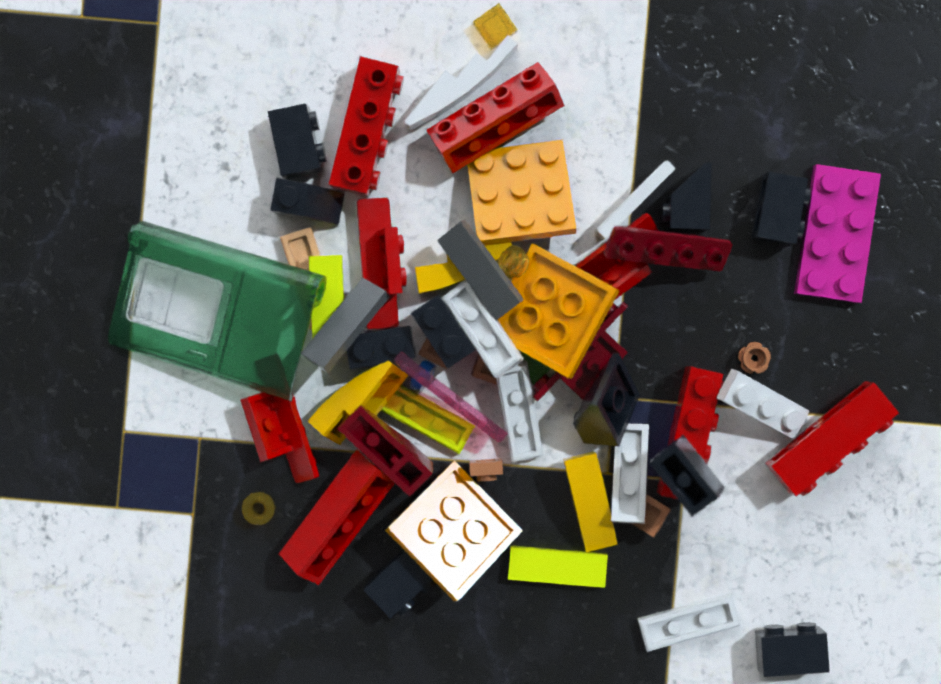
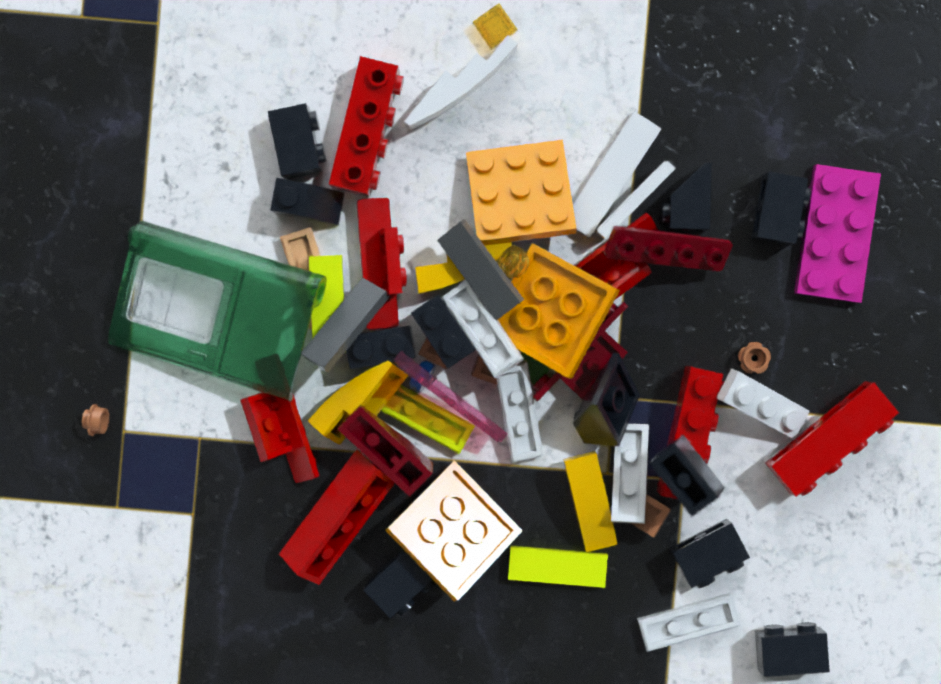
(95, 420): none -> nougat plate
(249, 513): clear yellow plate -> none
(486, 469): nougat plate -> none
(495, 117): red brick -> none
(613, 172): none -> white tile
(710, 554): none -> black brick

